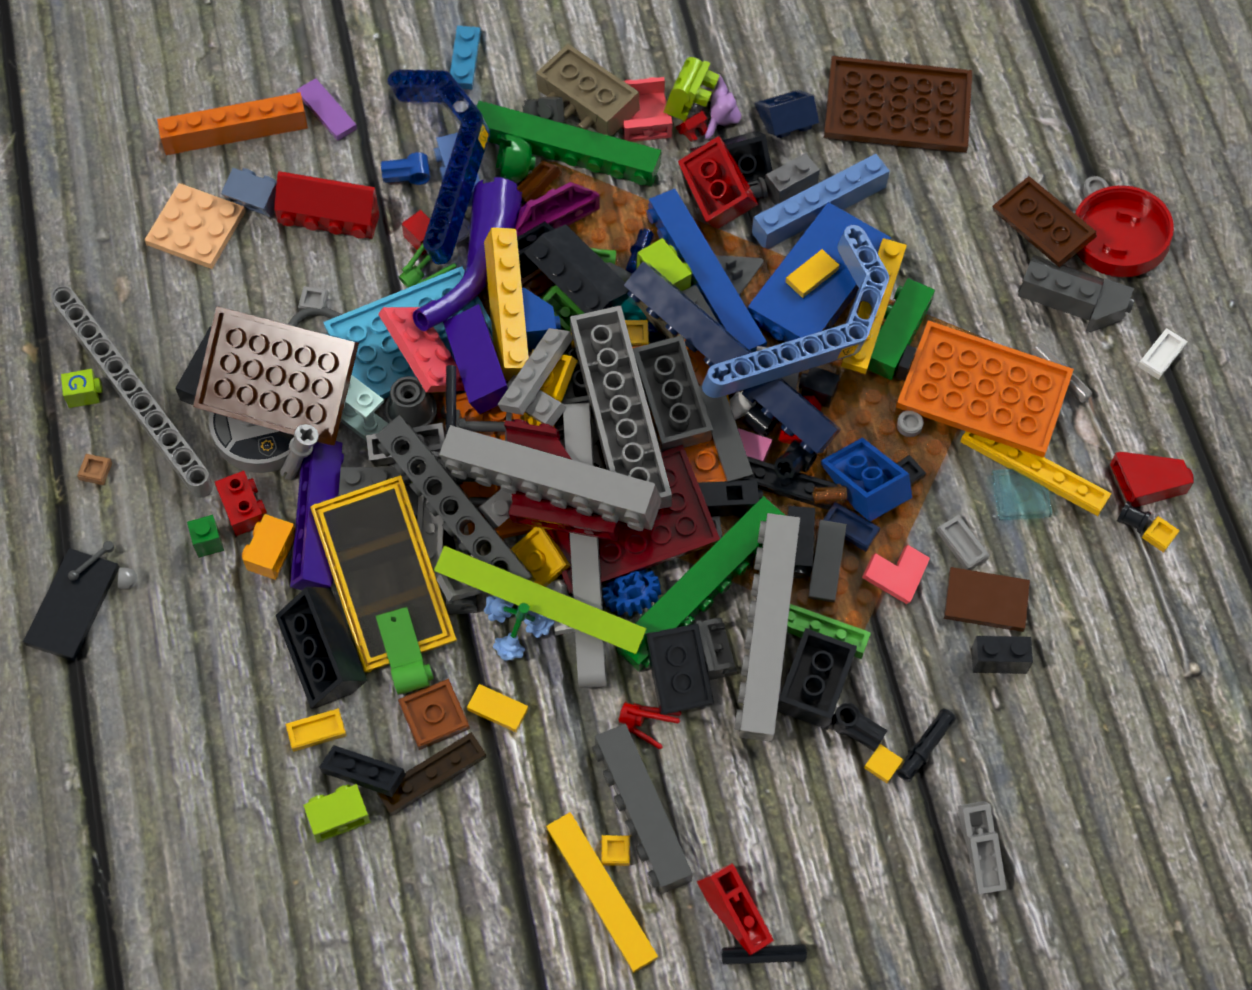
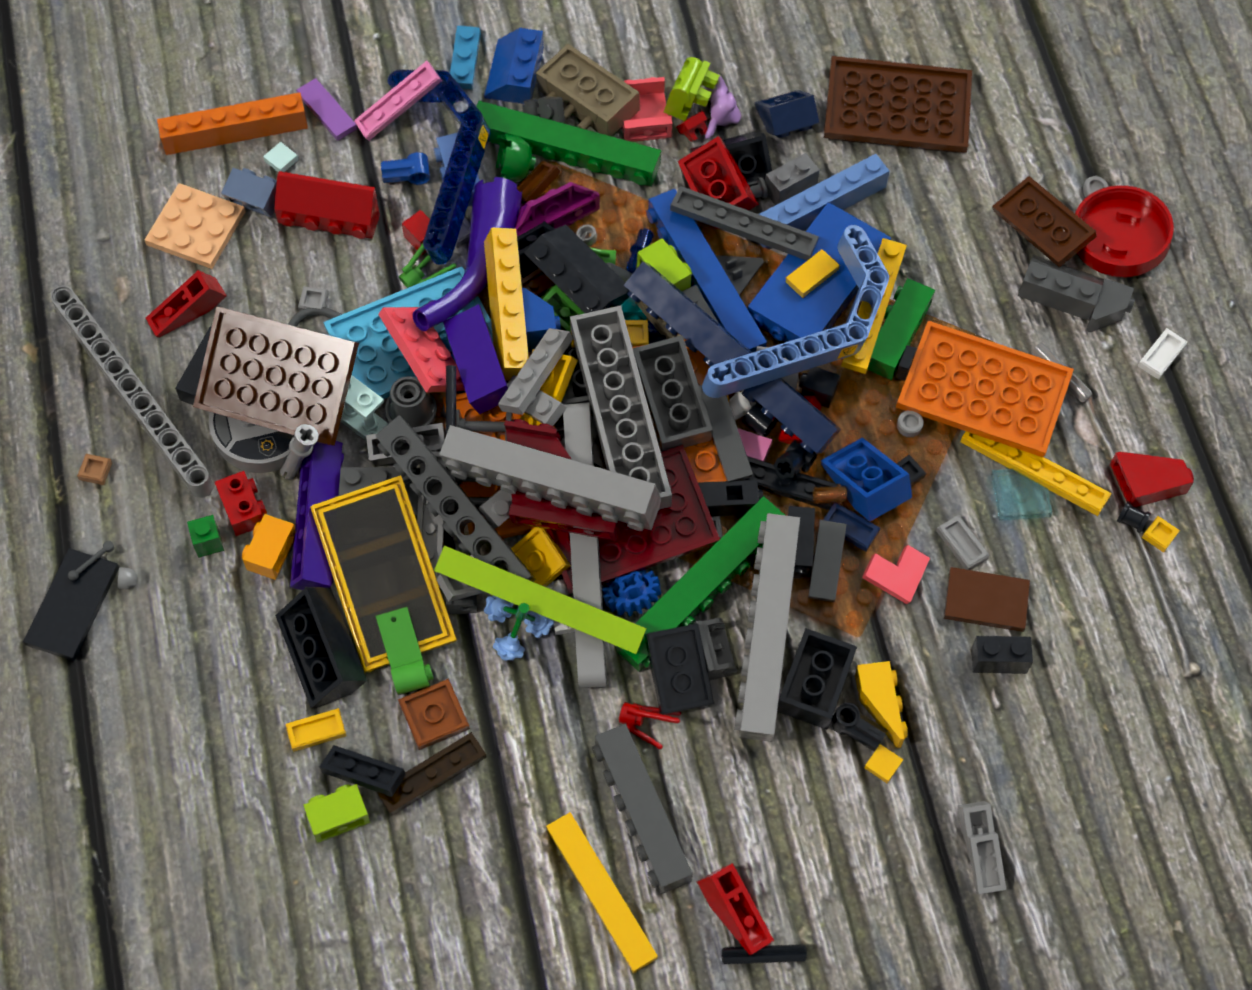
(81, 388): lime brick -> none
(186, 304): none -> red slope
(280, 157): none -> light aqua tile
(398, 100): none -> bright pink tile
(497, 708): yellow tile -> none
(515, 66): none -> blue slope
(583, 234): none -> light grey hinge
(615, 850): yellow tile -> none
(744, 223): none -> dark grey plate
(801, 618): bright green plate -> none
(877, 694): none -> yellow slope
(919, 754): black pin -> none

